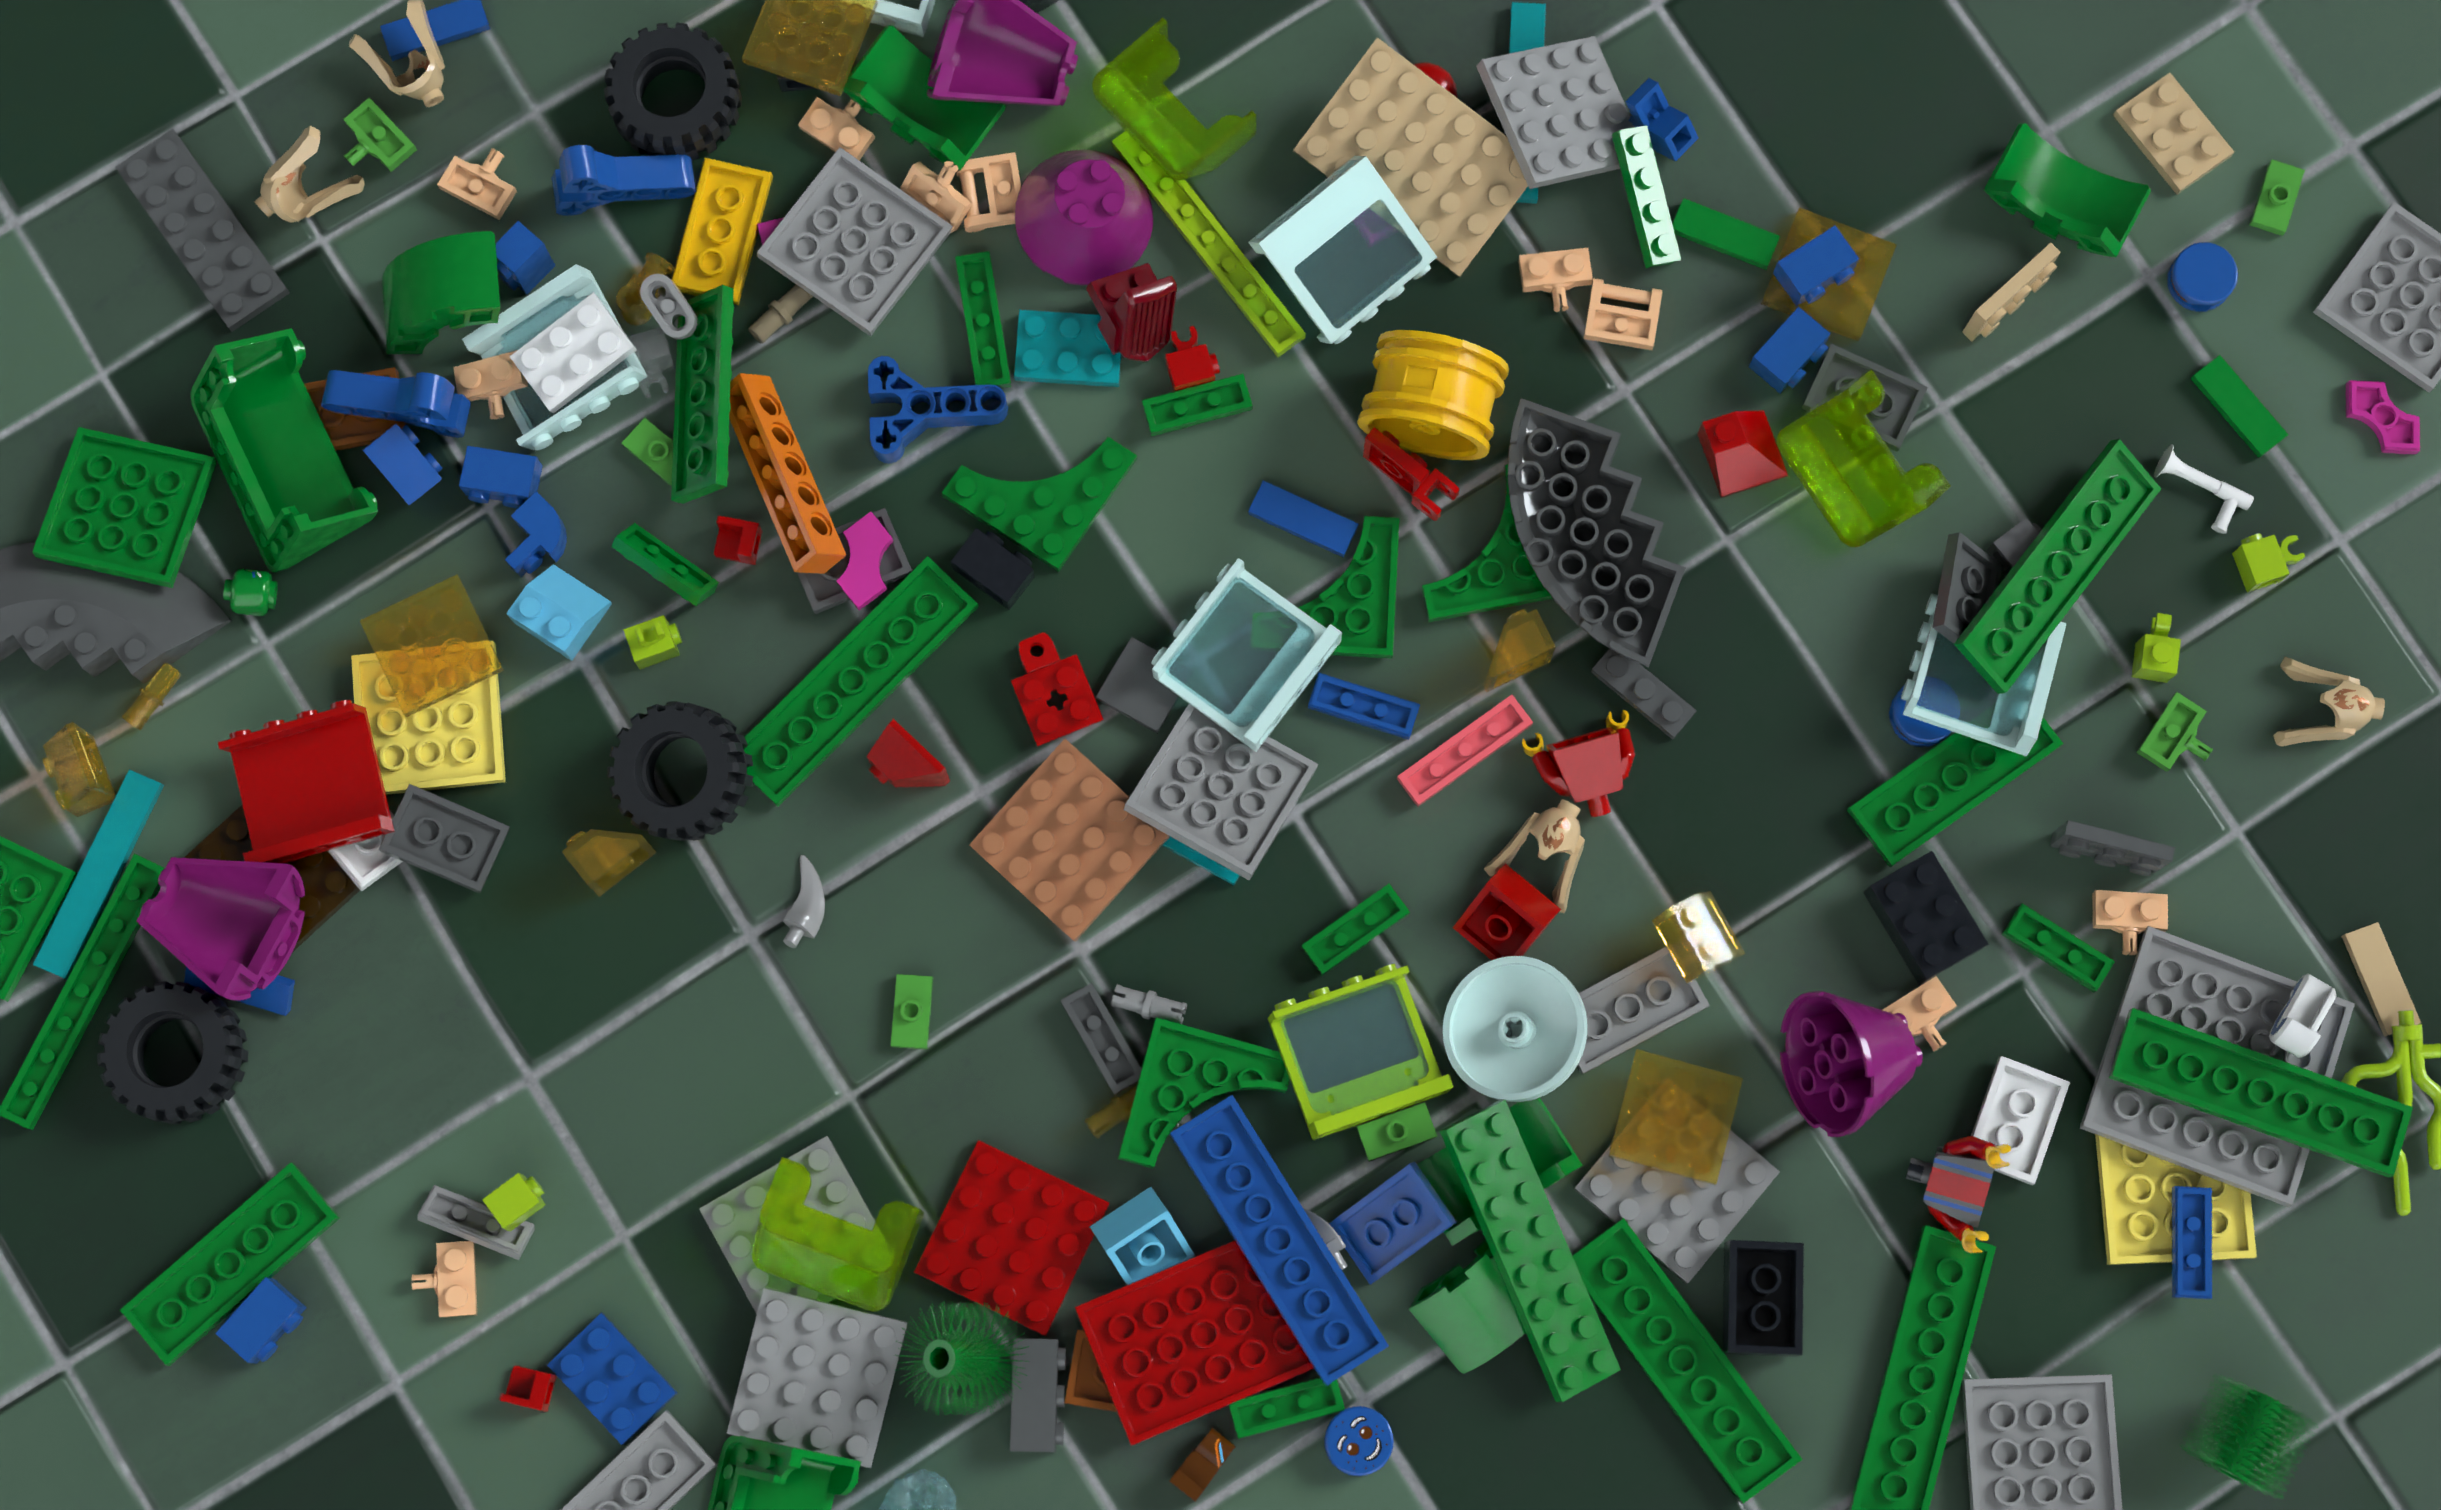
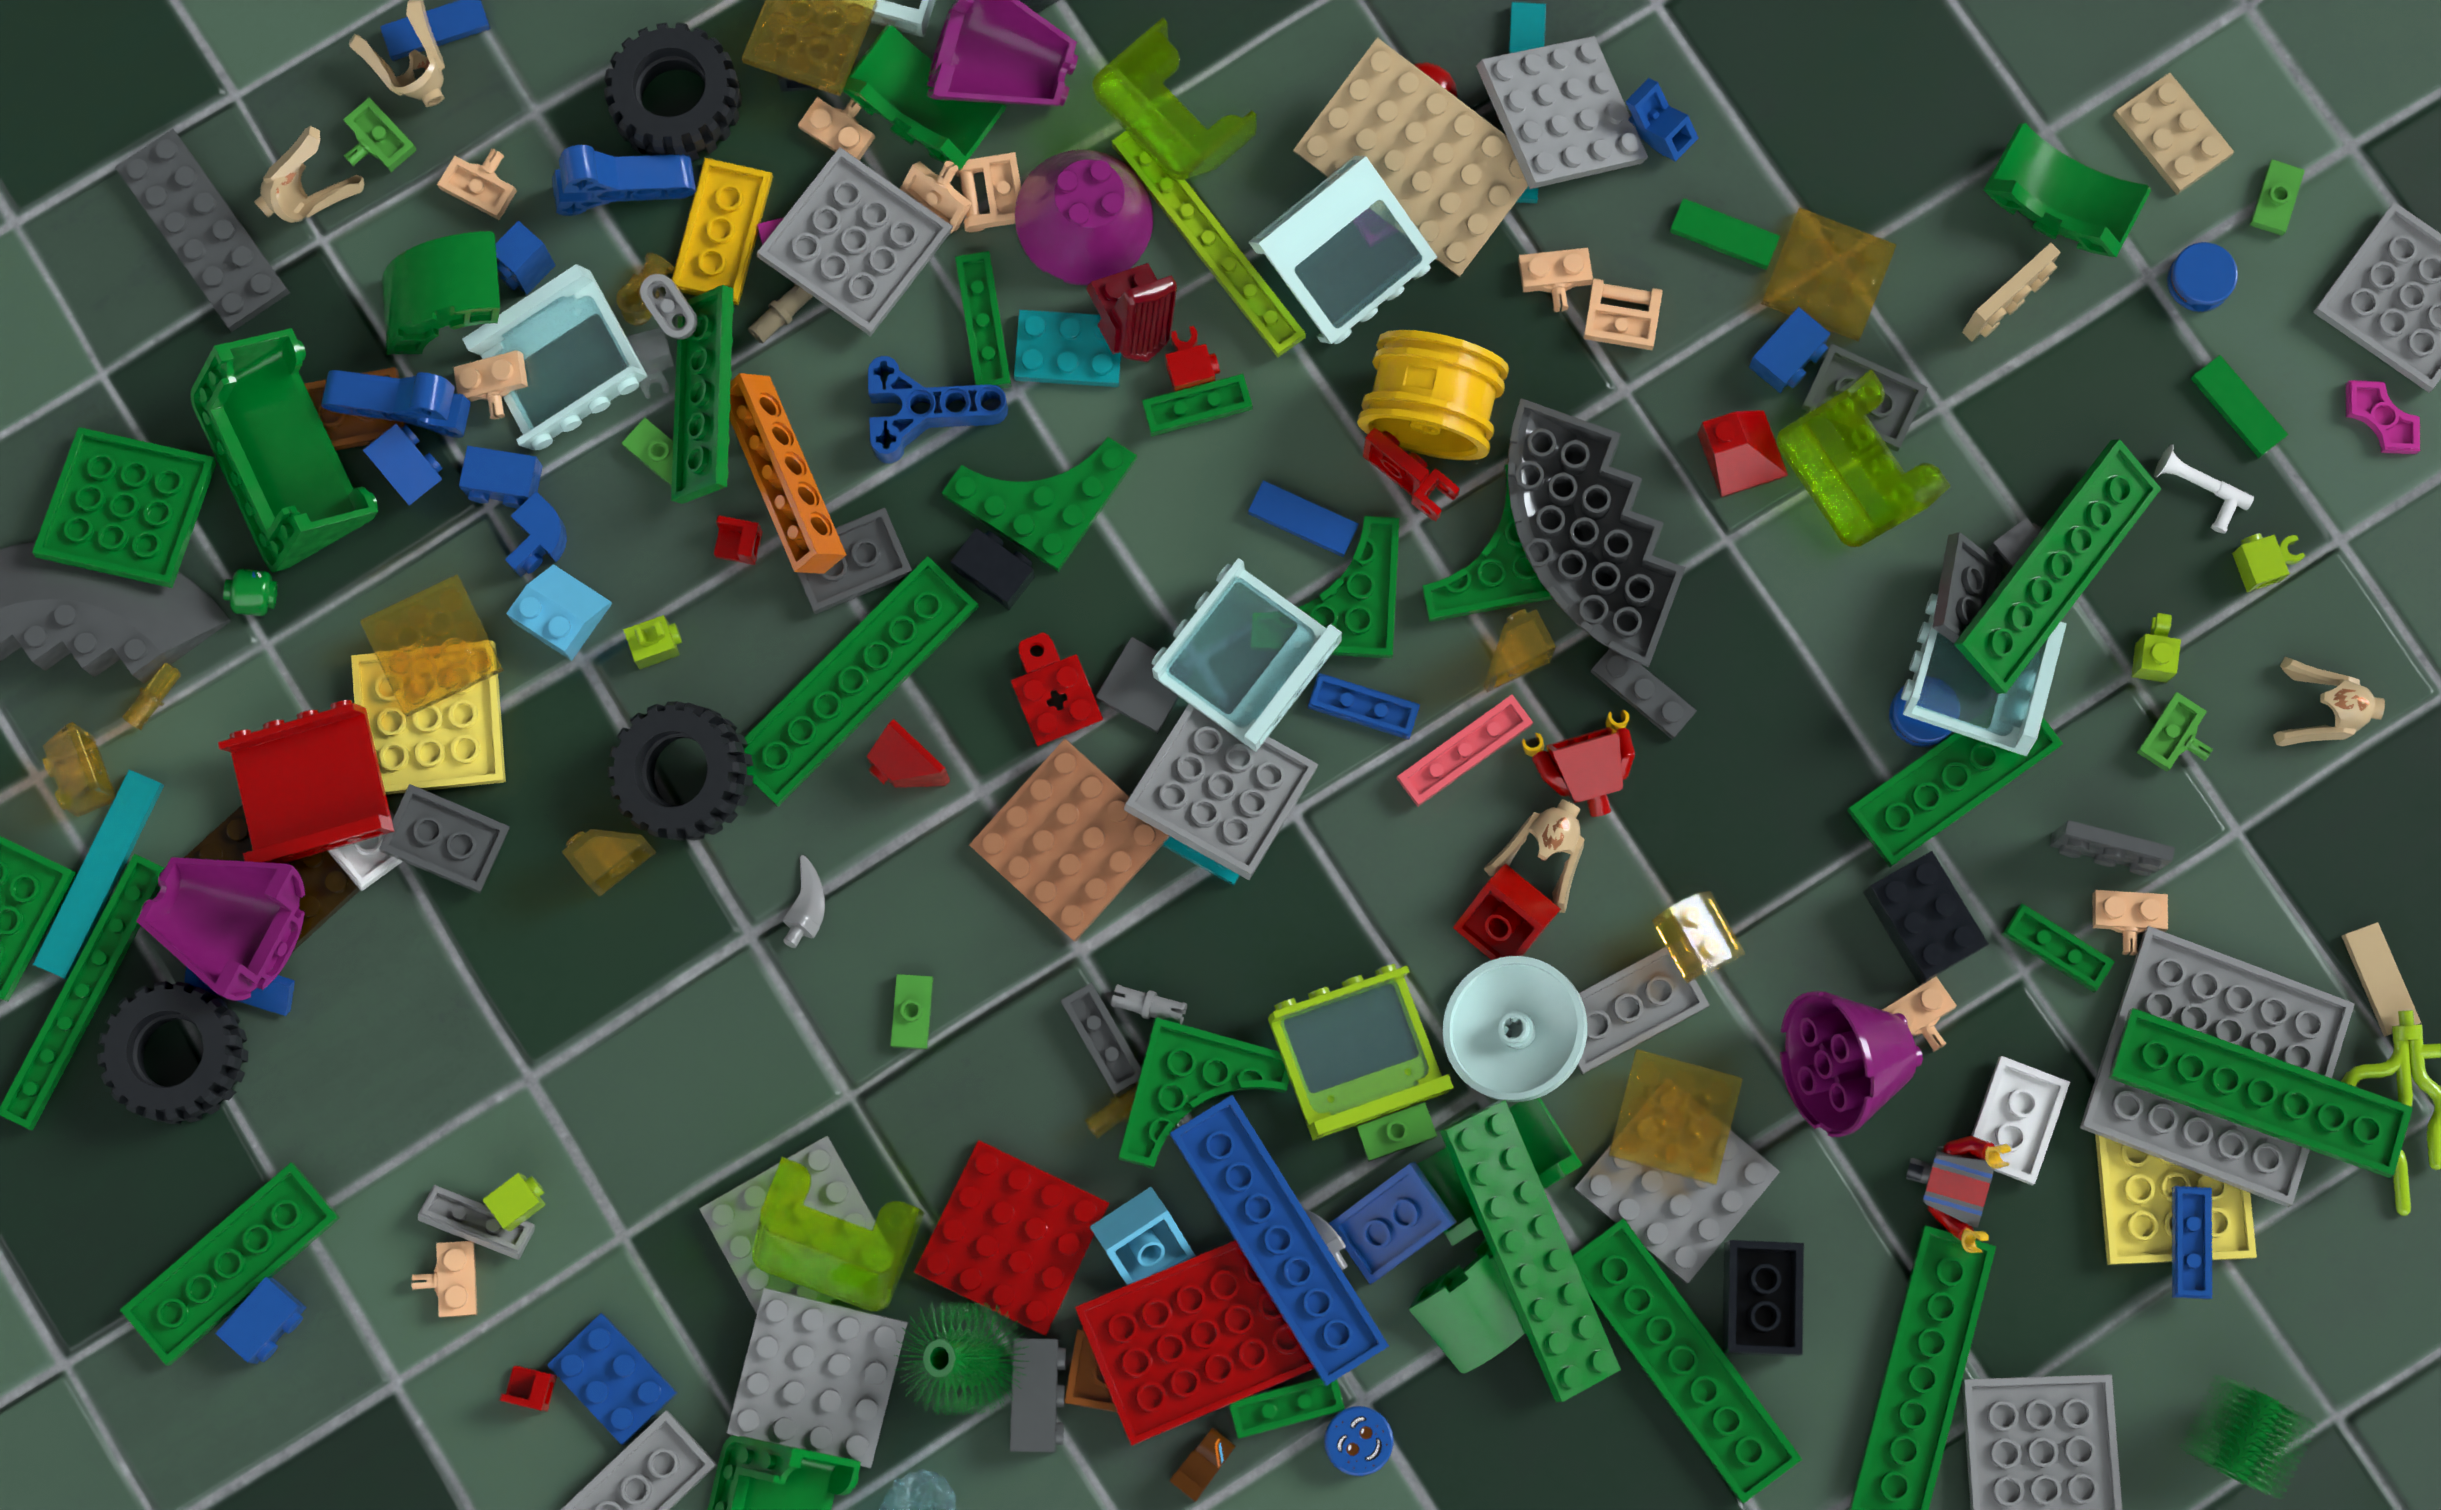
(573, 353): white plate -> none
(665, 564): green plate -> none
(867, 545): dark pink tile -> none
(1355, 929): green plate -> none
(1646, 196): plate -> none
(1816, 266): blue brick -> none
(2302, 1016): white animal -> none

